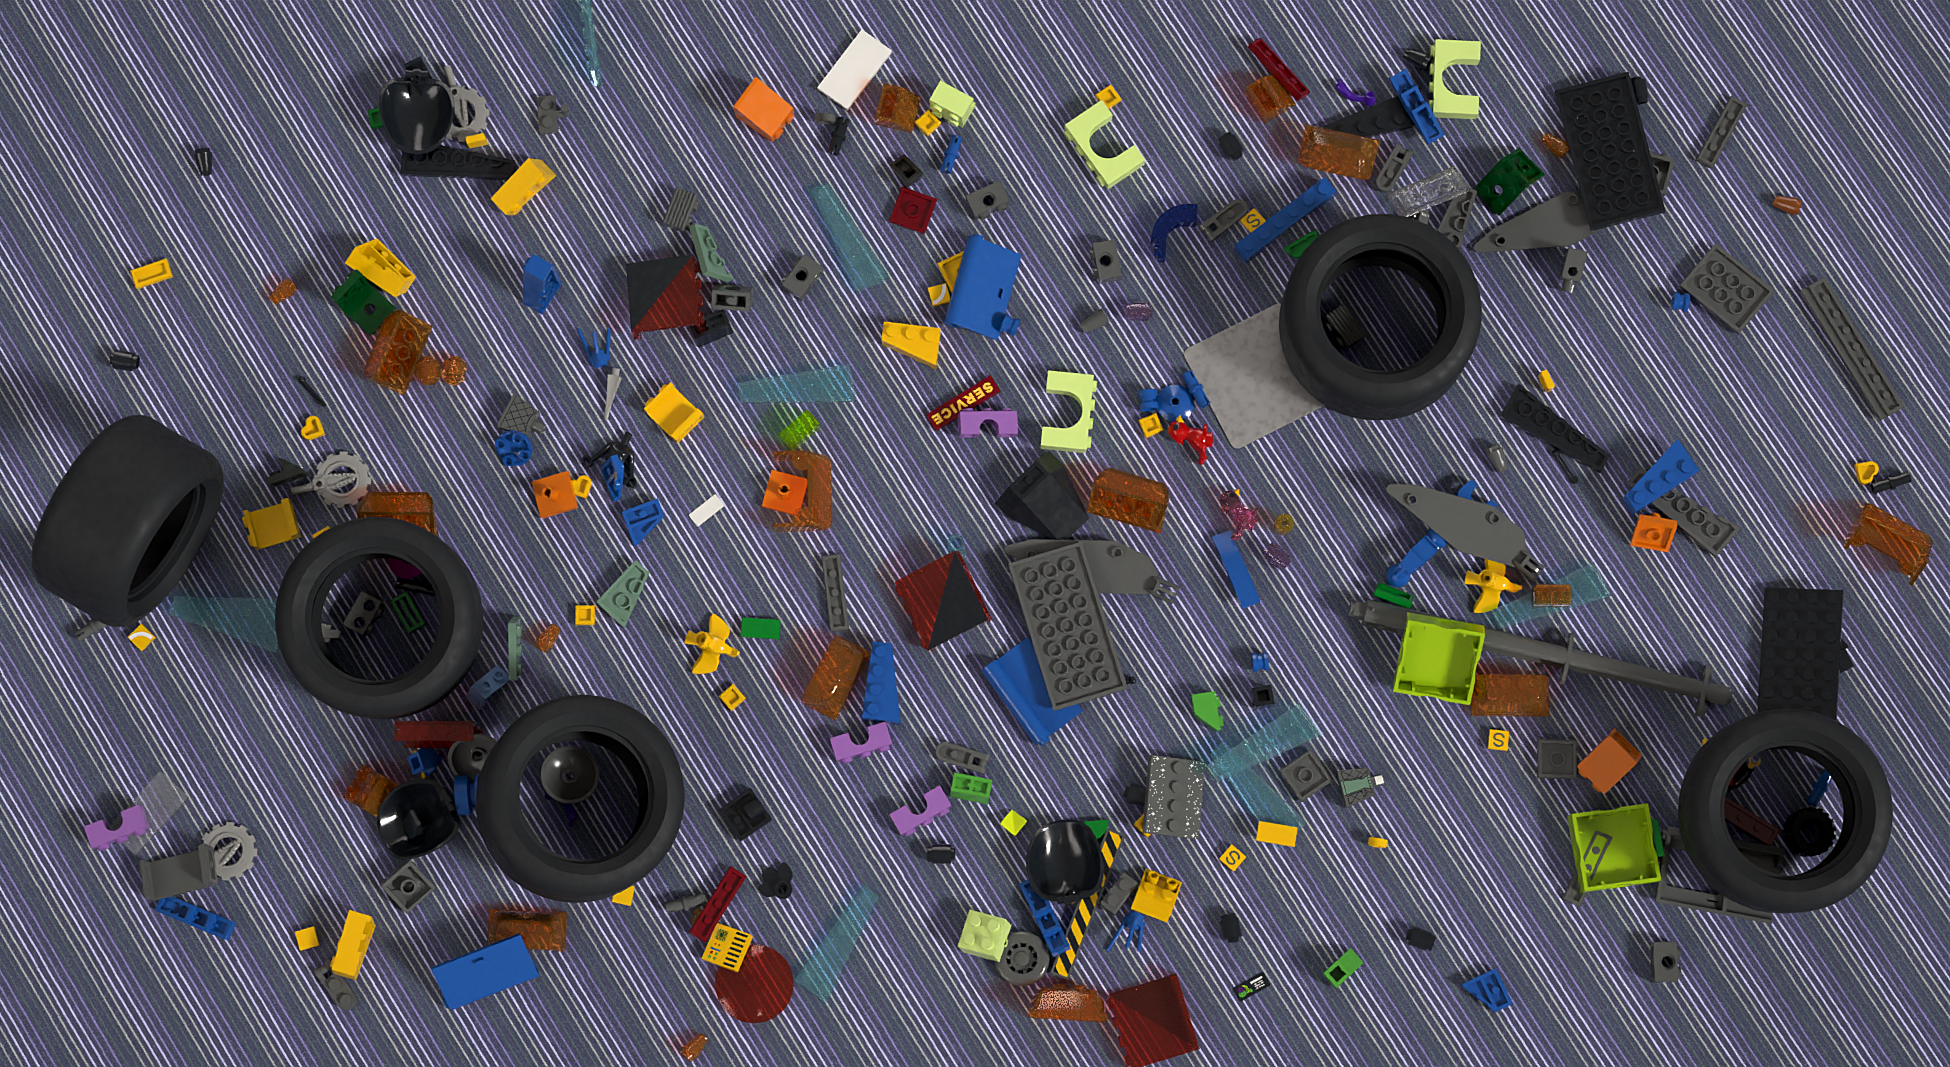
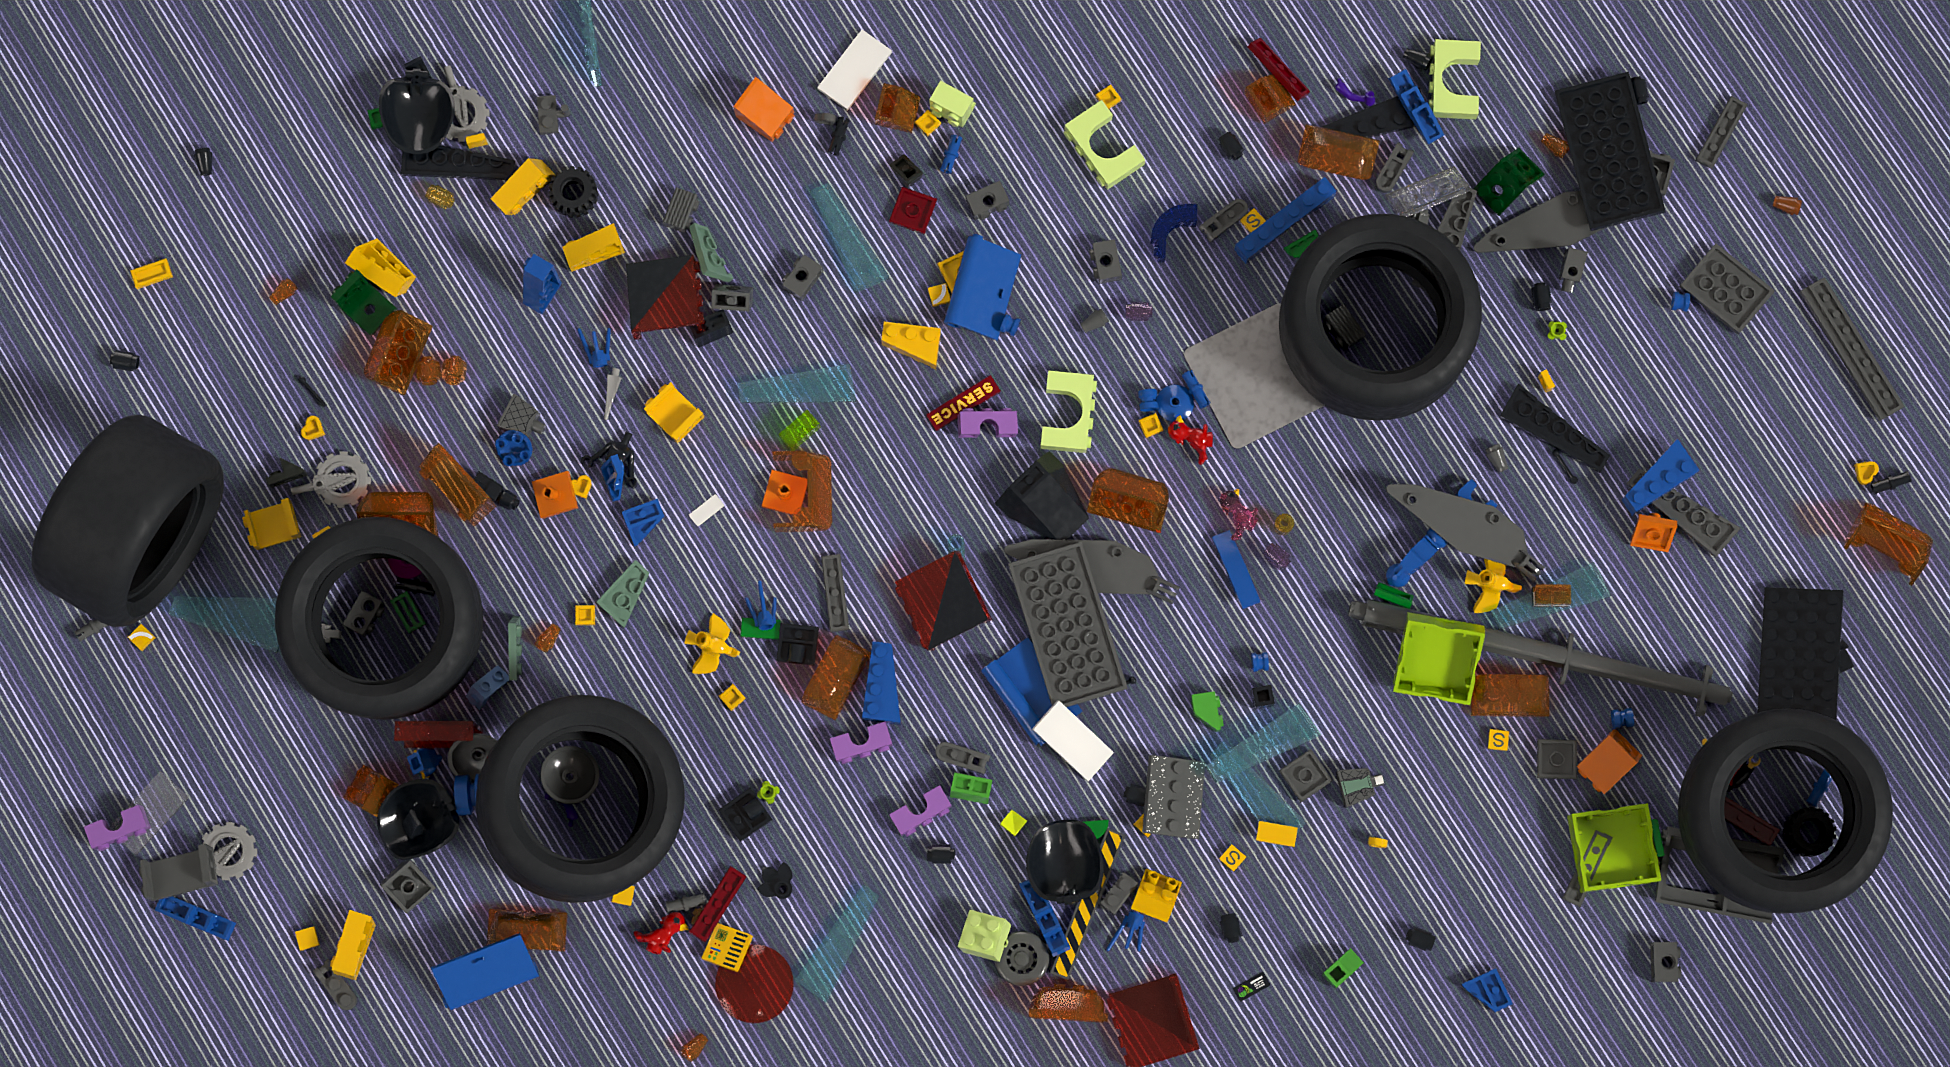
(440, 197): none -> clear yellow brick
(456, 485): none -> clear orange windscreen
(496, 493): none -> black piece
(568, 177): none -> black tyre
(593, 248): none -> yellow wedge
(660, 938): none -> red animal
(765, 620): none -> blue plant
(767, 787): none -> lime plate
(797, 644): none -> black plate
(1072, 740): none -> white tile
(1541, 296): none -> black brick
(1561, 326): none -> lime plate
(1622, 718): none -> blue wheel

